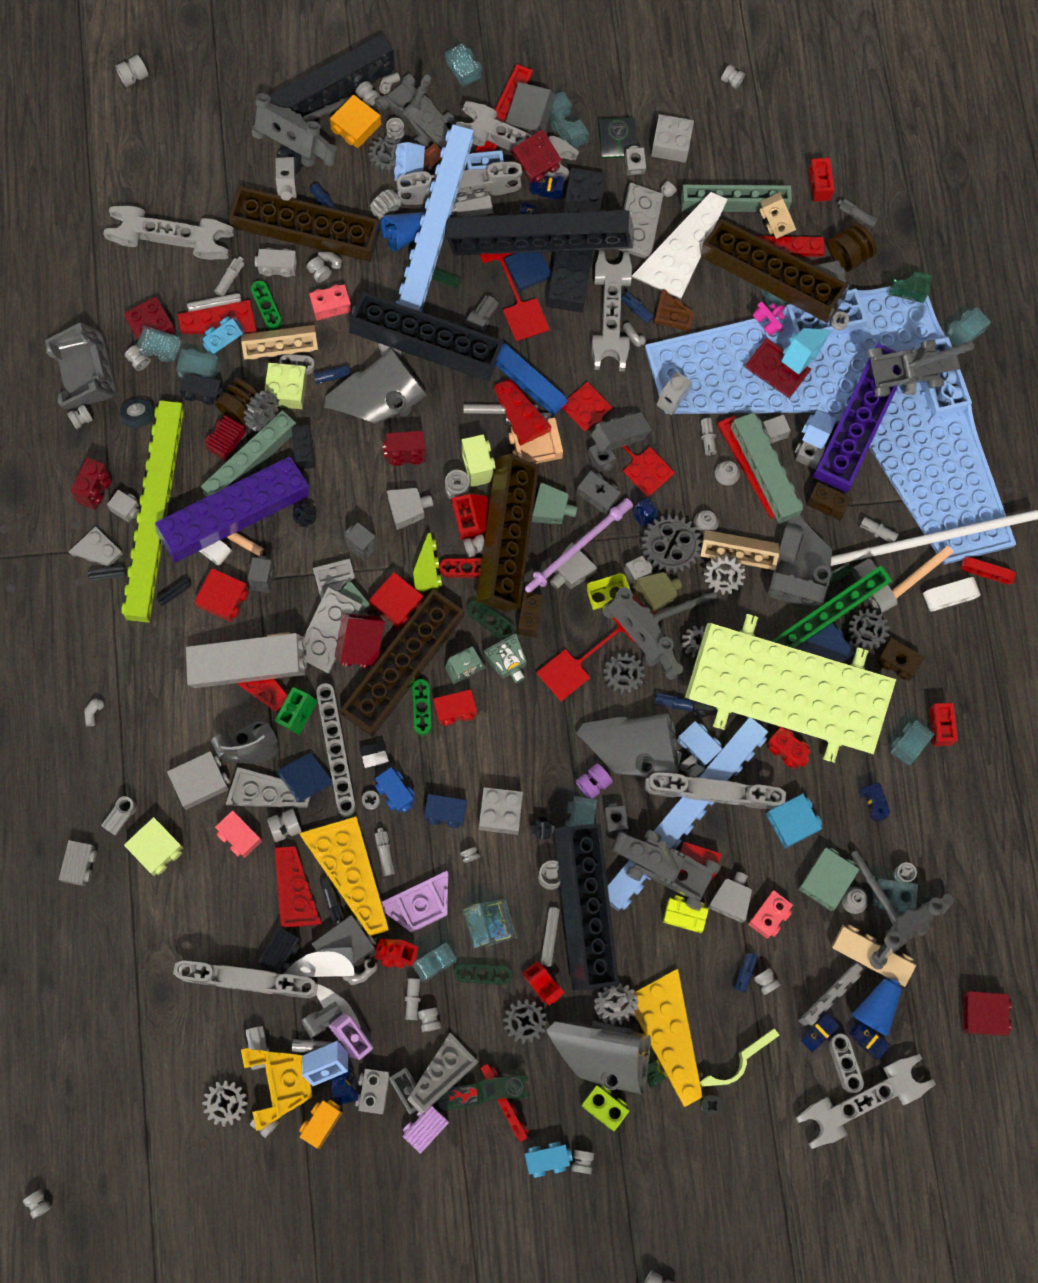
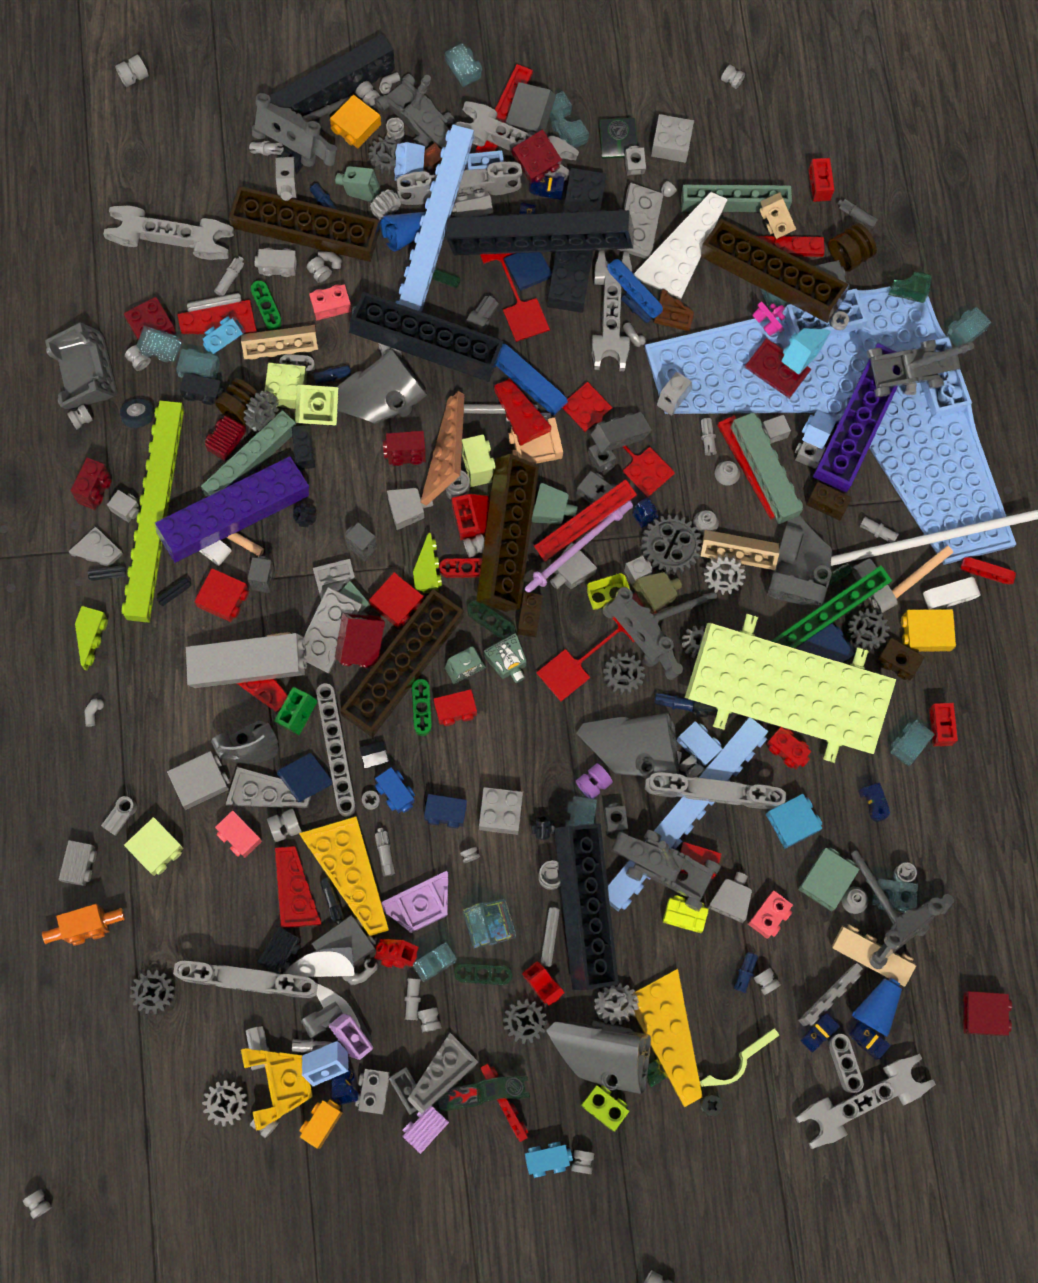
(83, 924): none -> orange brick
(88, 630): none -> lime slope
(157, 999): none -> dark grey gear
(266, 148): none -> light grey pin
(316, 405): none -> yellowish green brick
(359, 183): none -> sand green torso
(447, 454): none -> nougat wing
(585, 520): none -> red plate
(635, 288): none -> blue beam
(928, 630): none -> yellow brick

